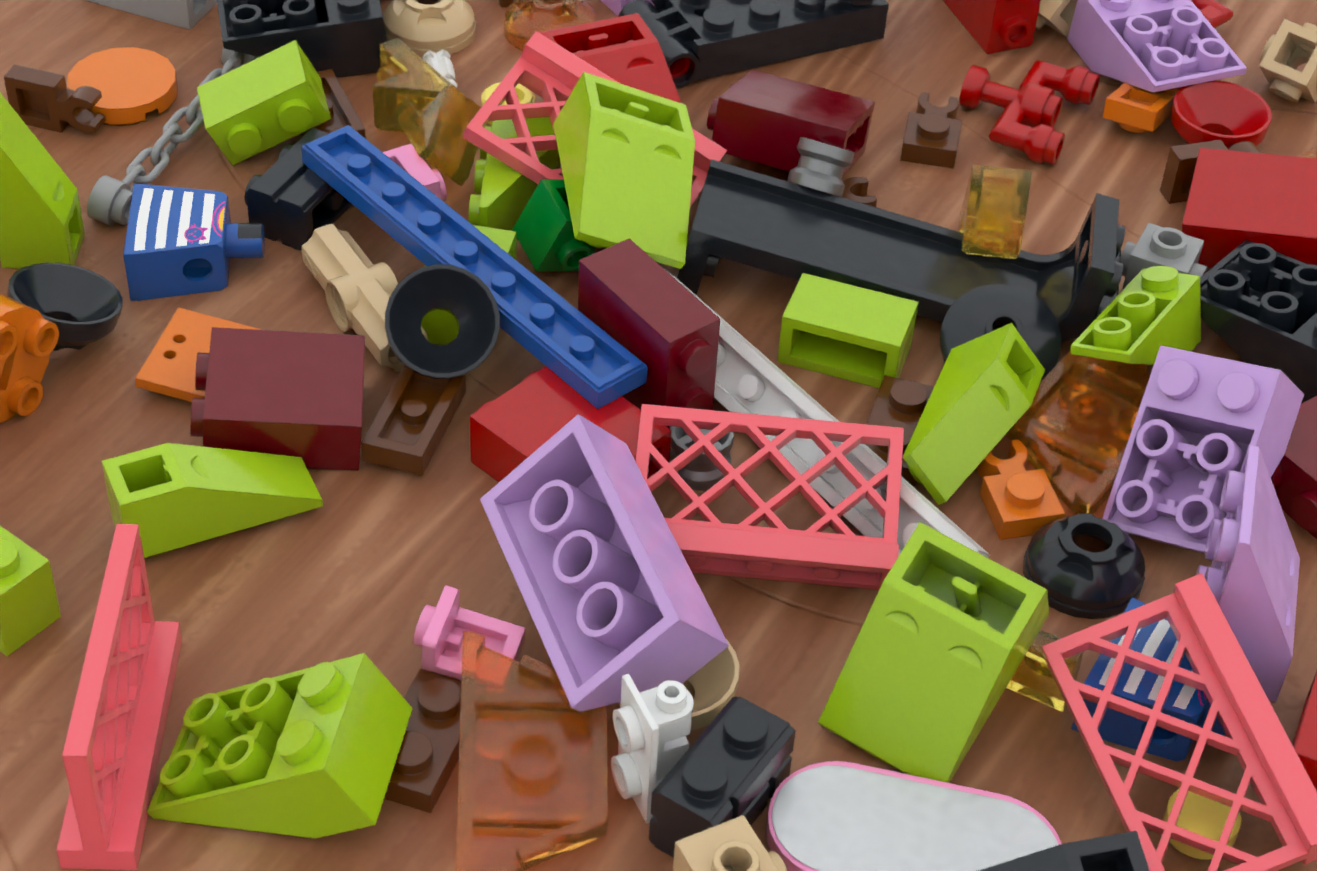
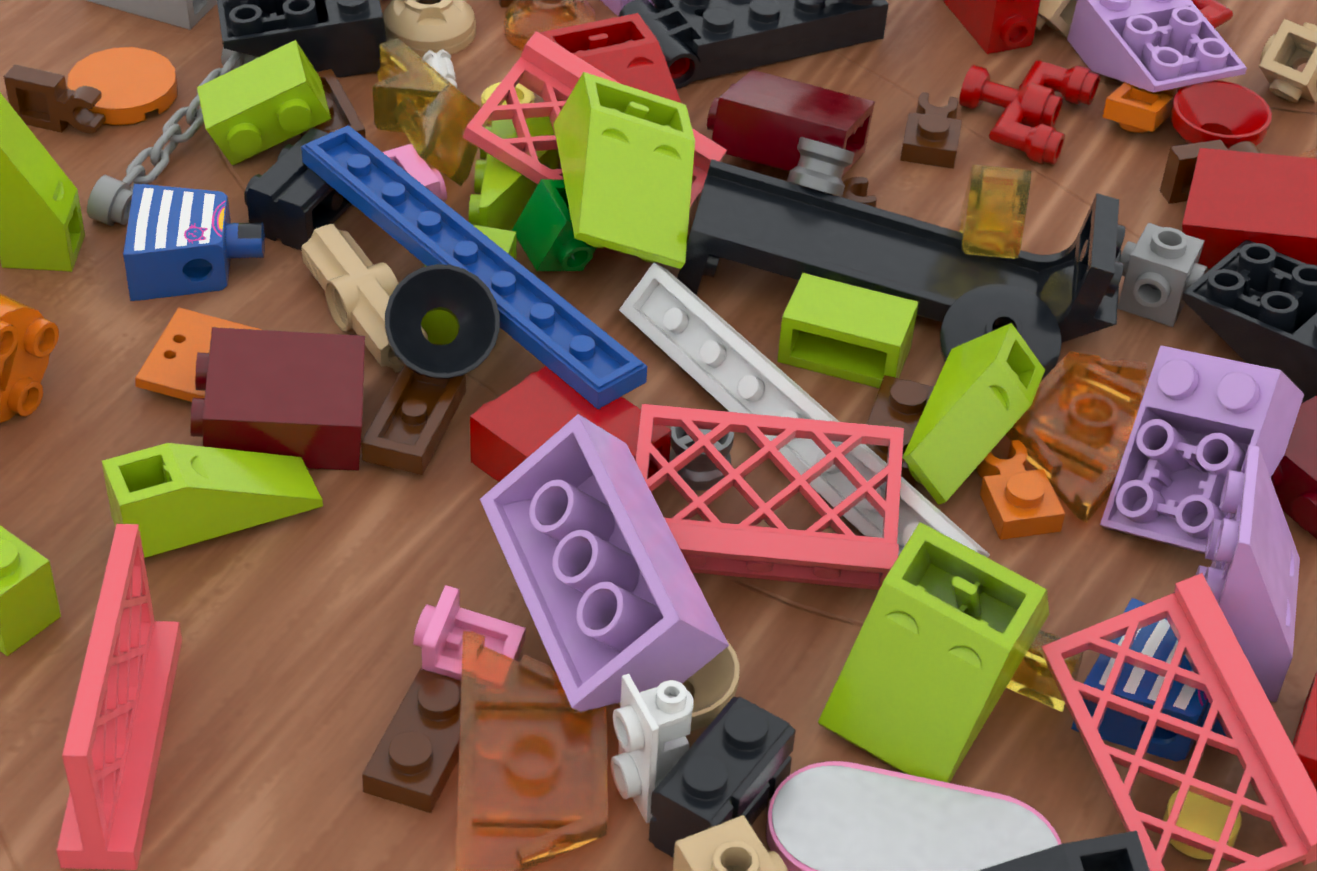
(71, 297): black piece -> none
(287, 753): lime slope -> none
(654, 321): dark red brick -> none
(1080, 580): black piece -> none
(1149, 312): lime slope -> none

